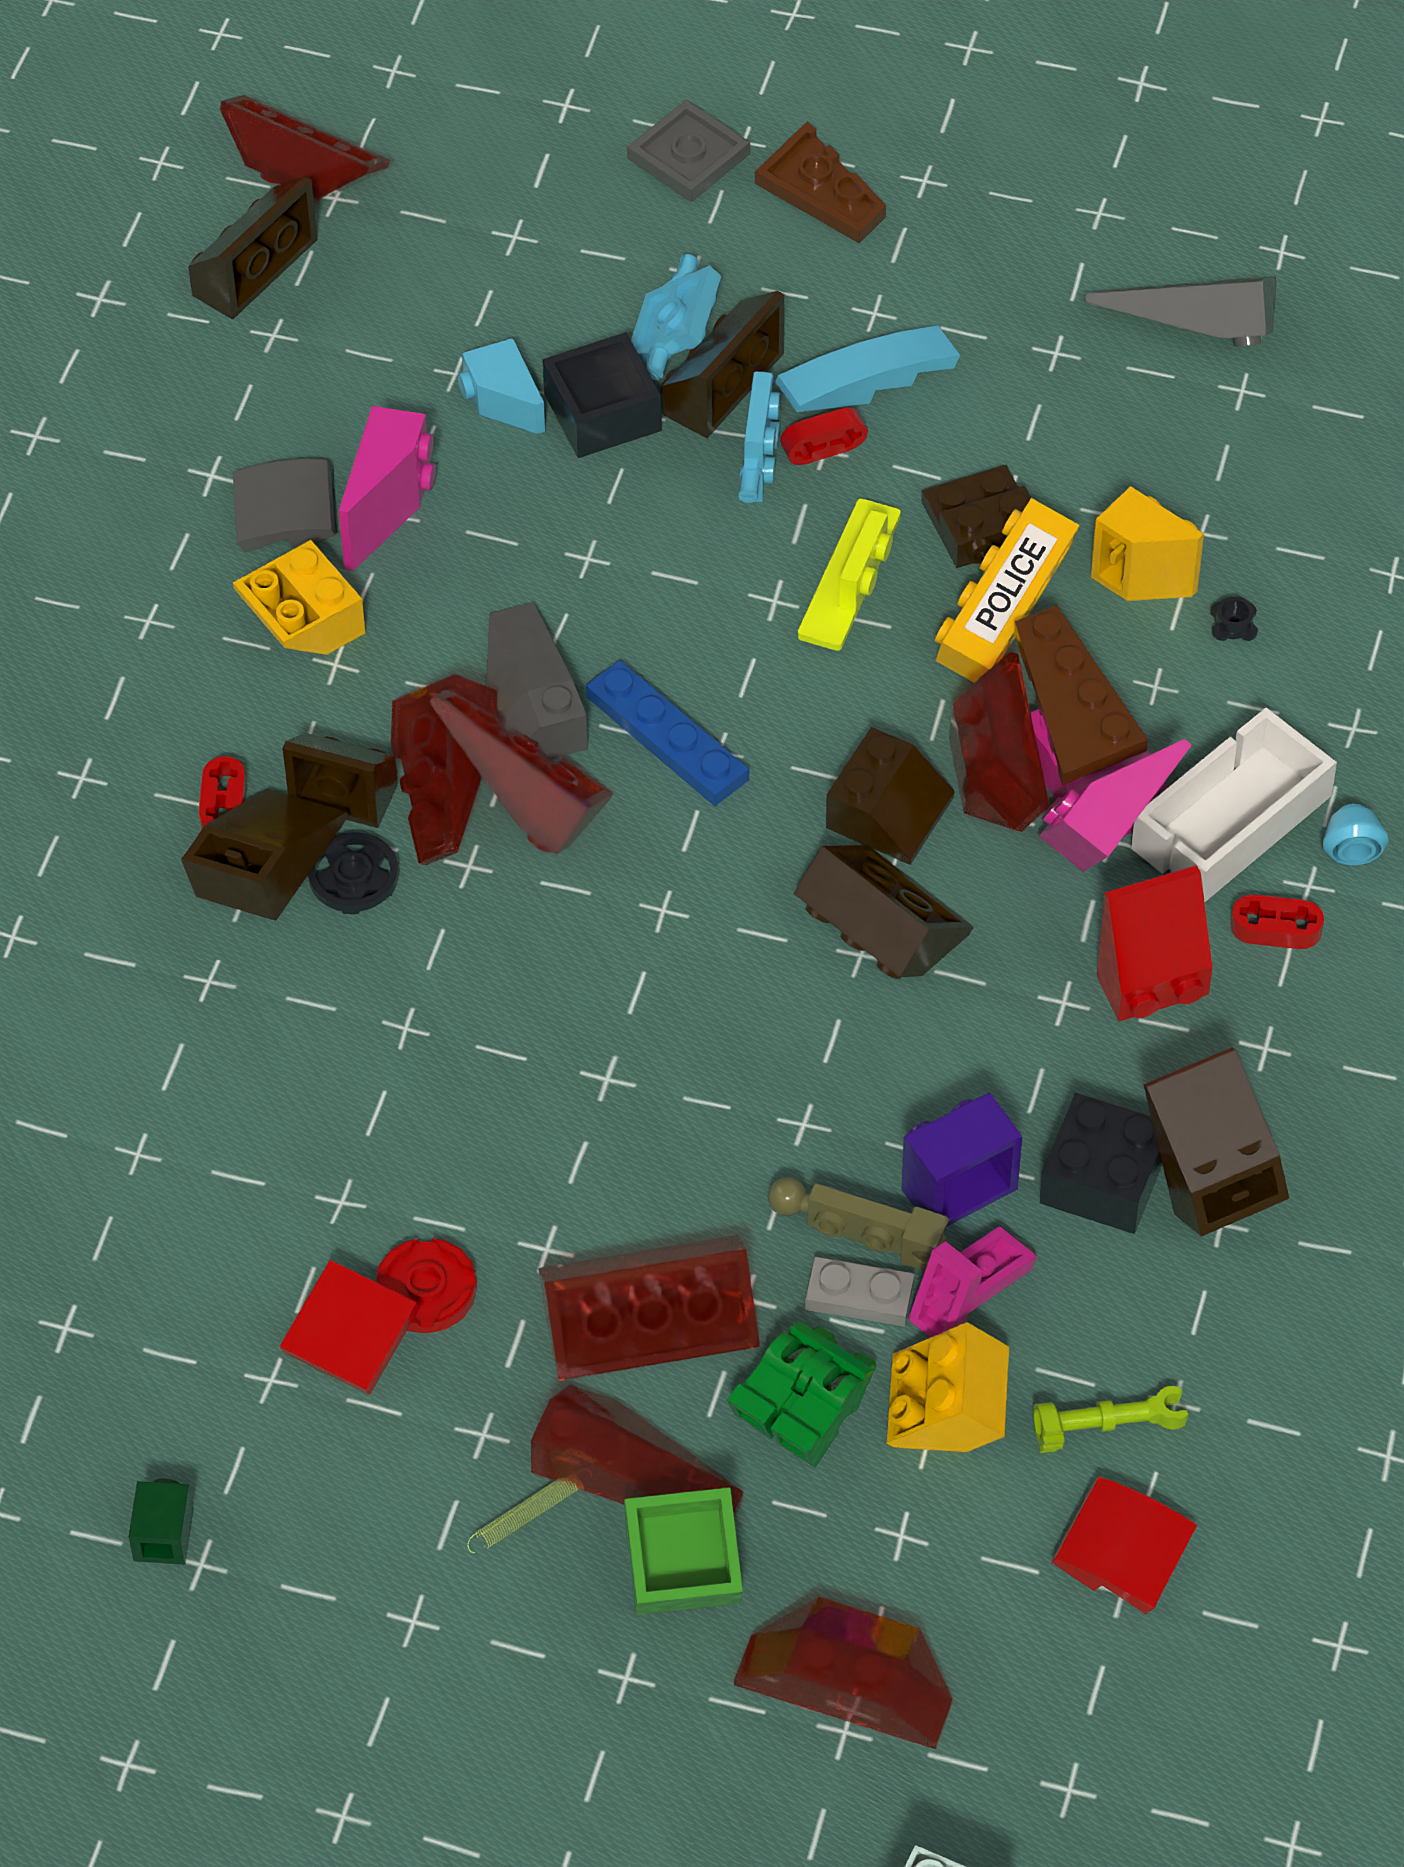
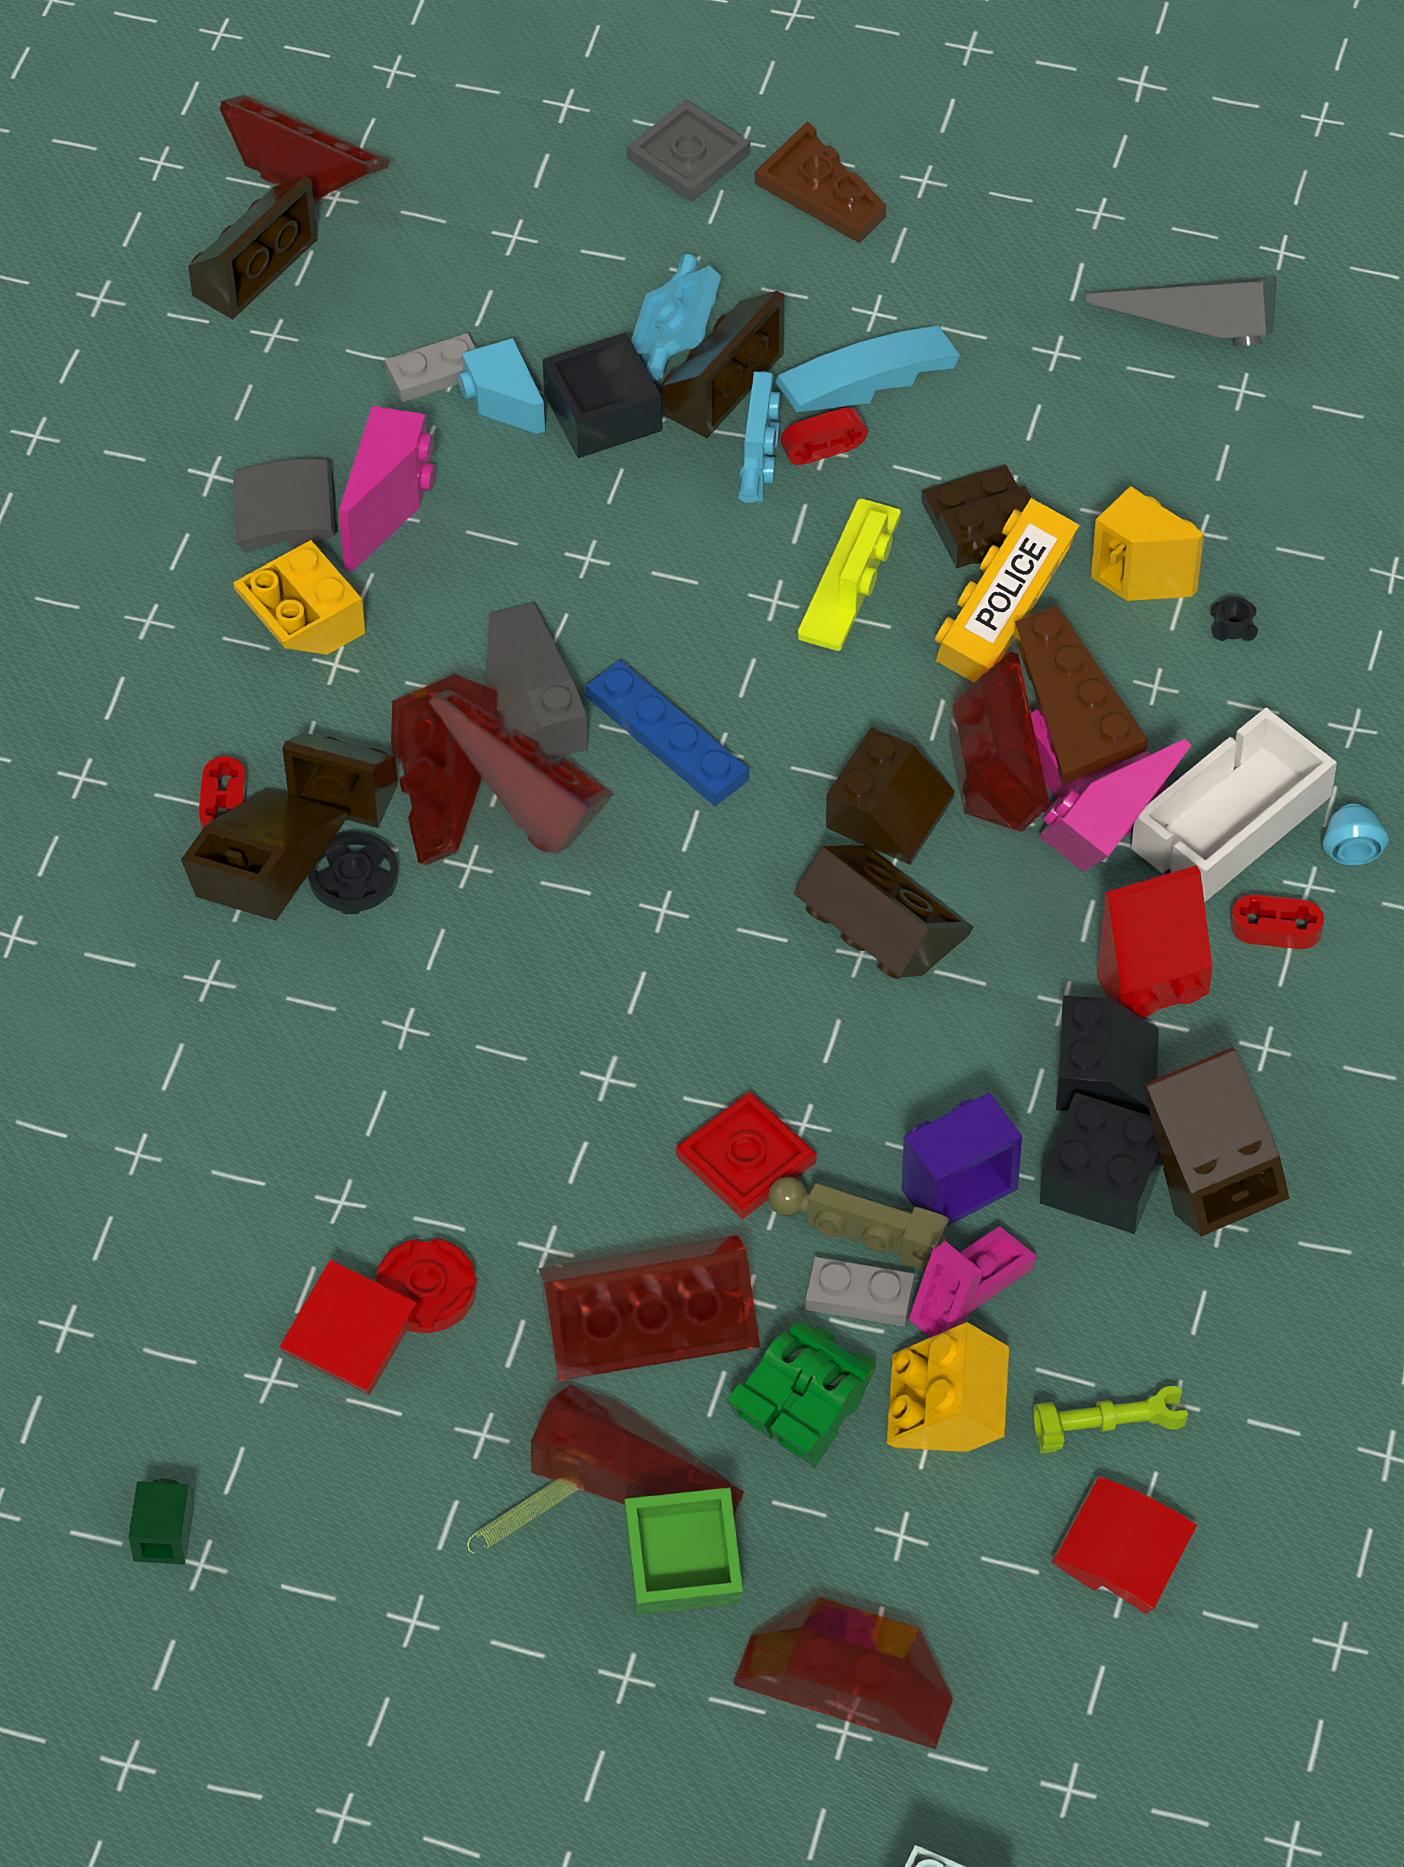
(428, 367): none -> light grey plate
(745, 1154): none -> red tile
(1105, 1053): none -> black slope

